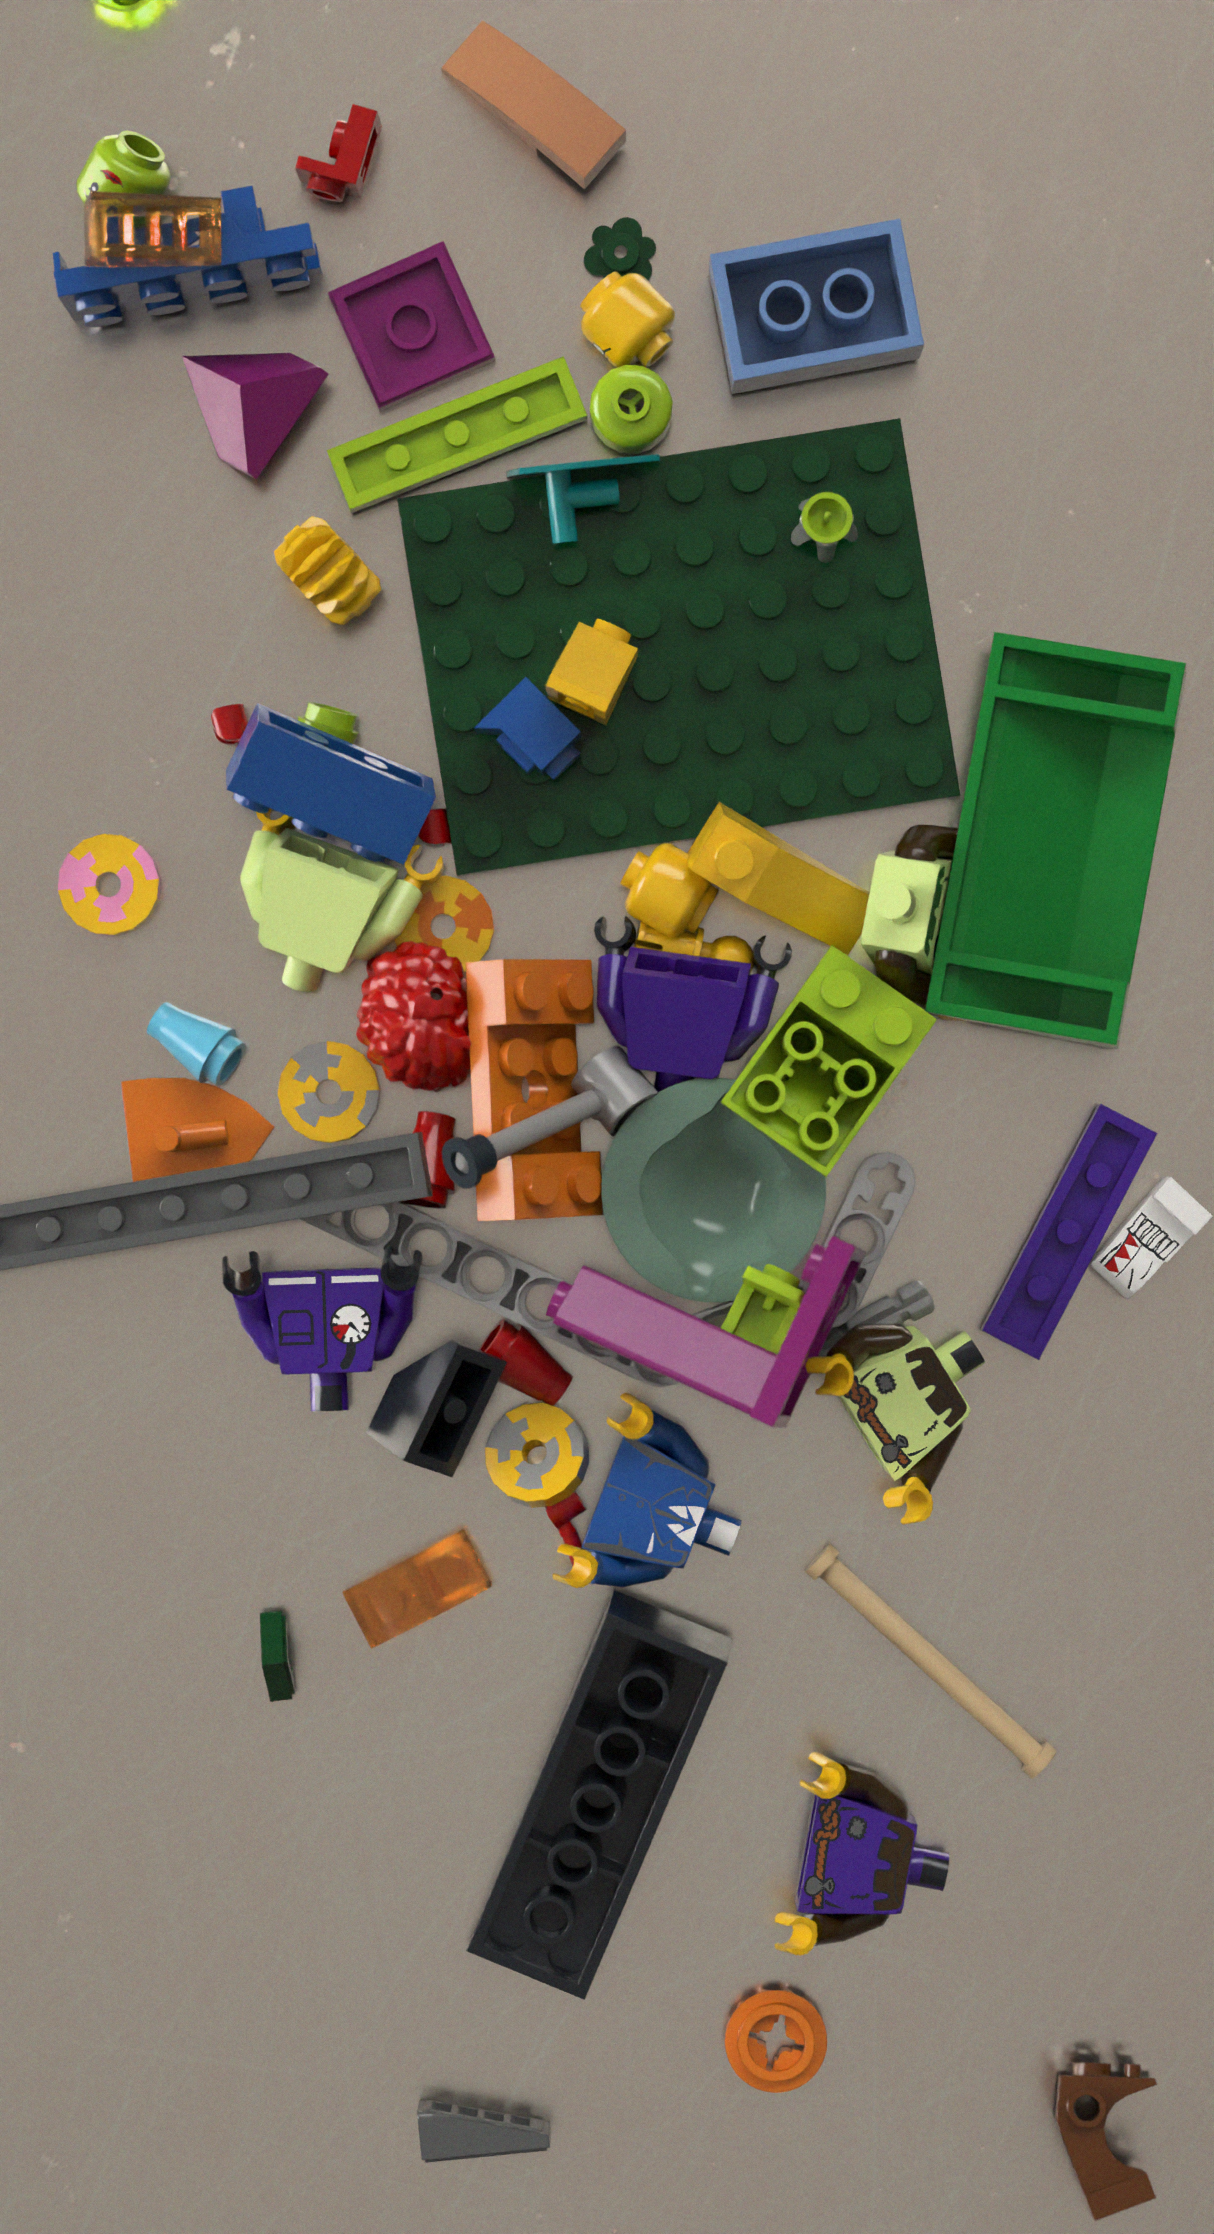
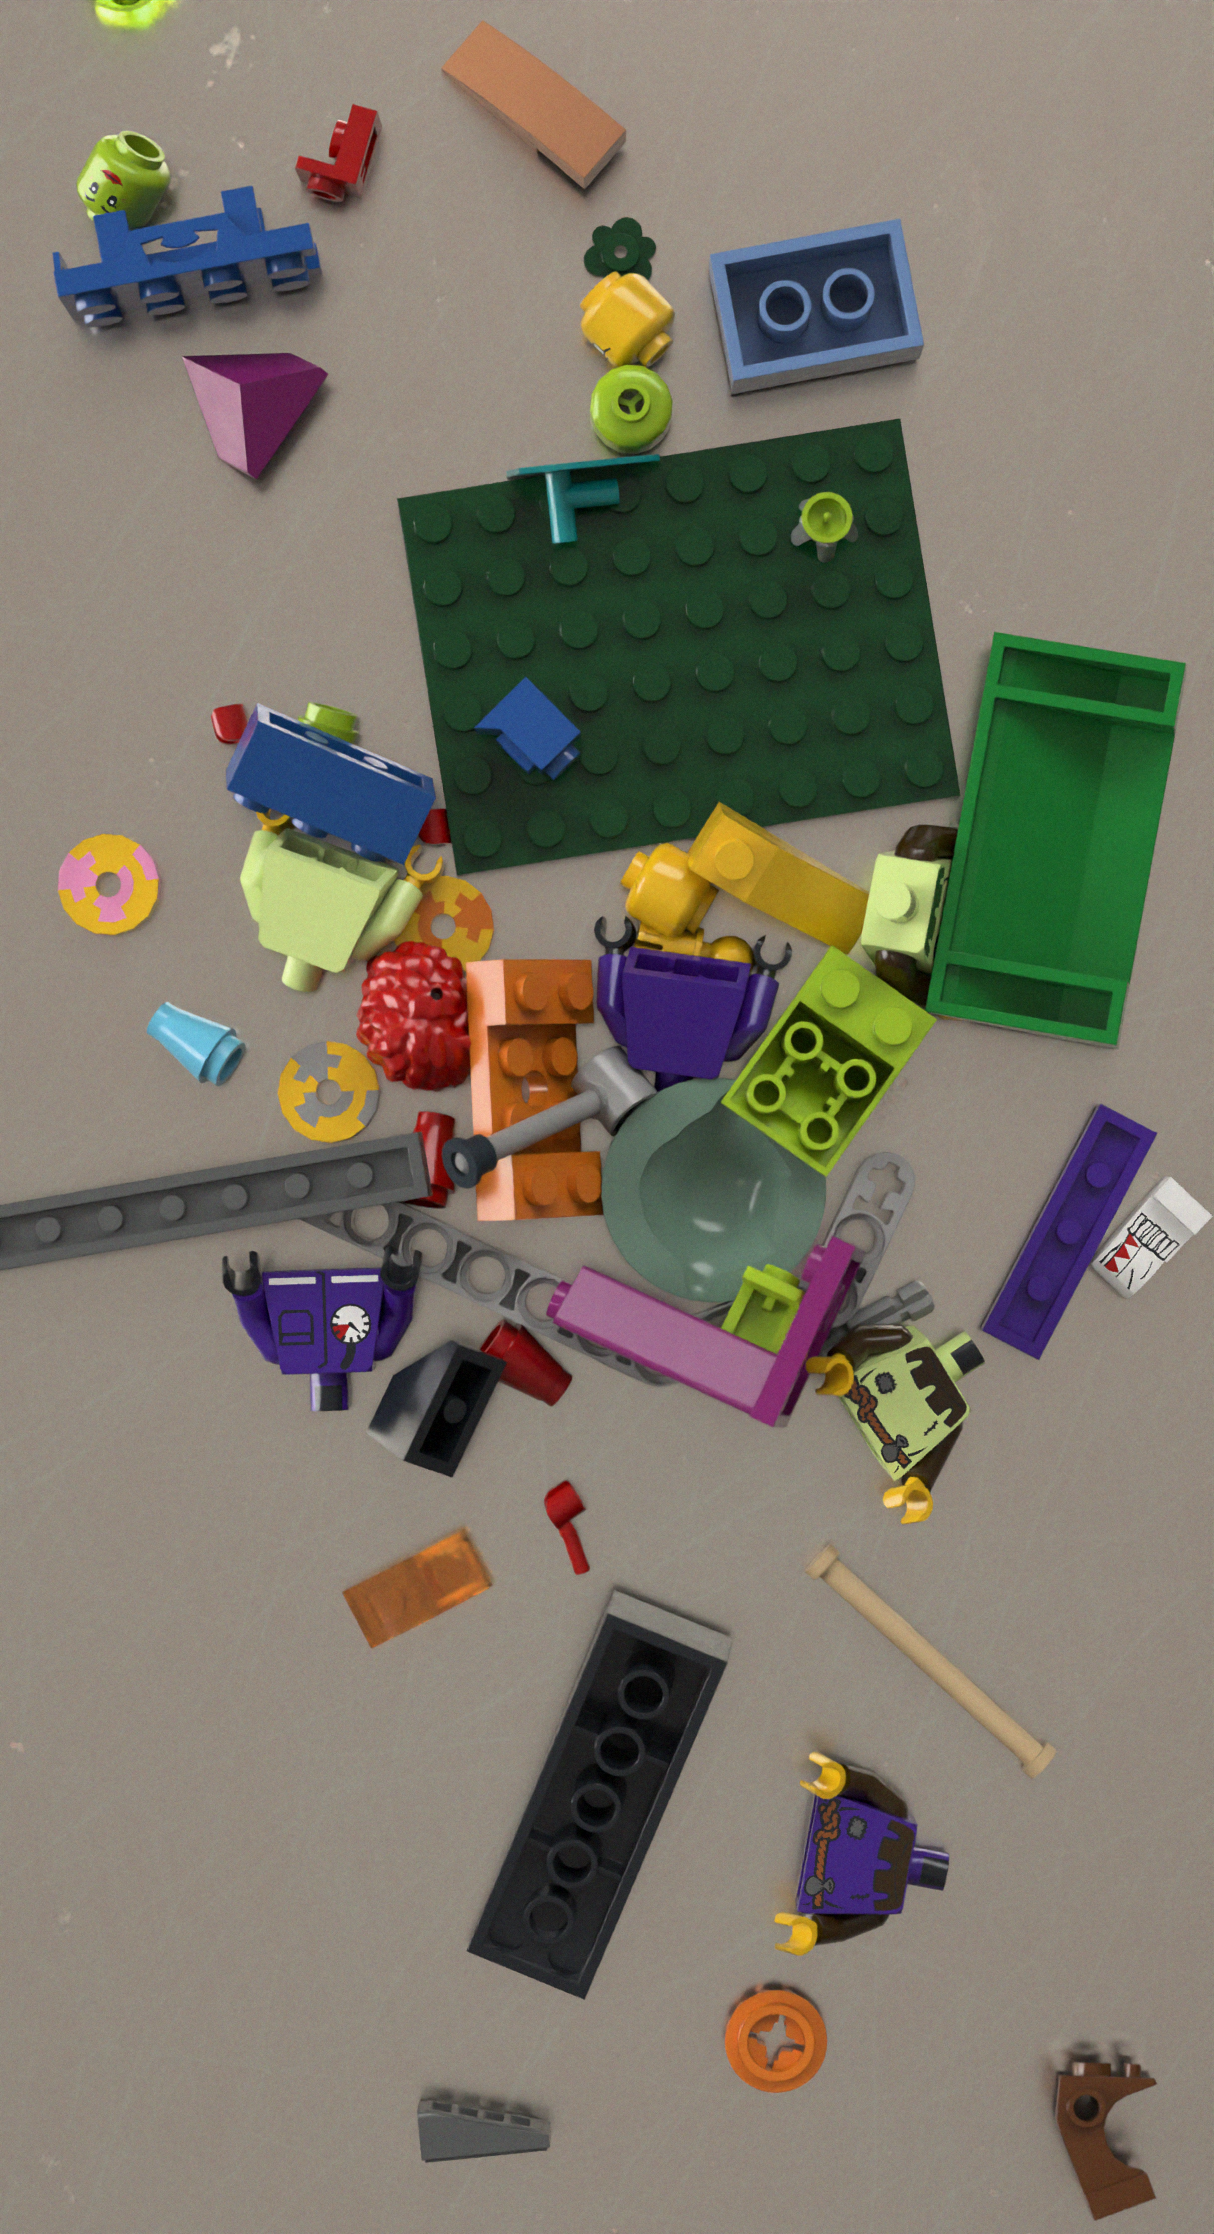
(152, 206): clear orange slope -> none
(187, 1127): orange shield -> none
(274, 1656): dark green tile -> none
(327, 570): yellow gear -> none
(411, 326): magenta tile -> none
(457, 434): lime plate -> none
(520, 1433): yellow piece -> none
(592, 670): yellow slope -> none
(649, 1507): blue torso -> none

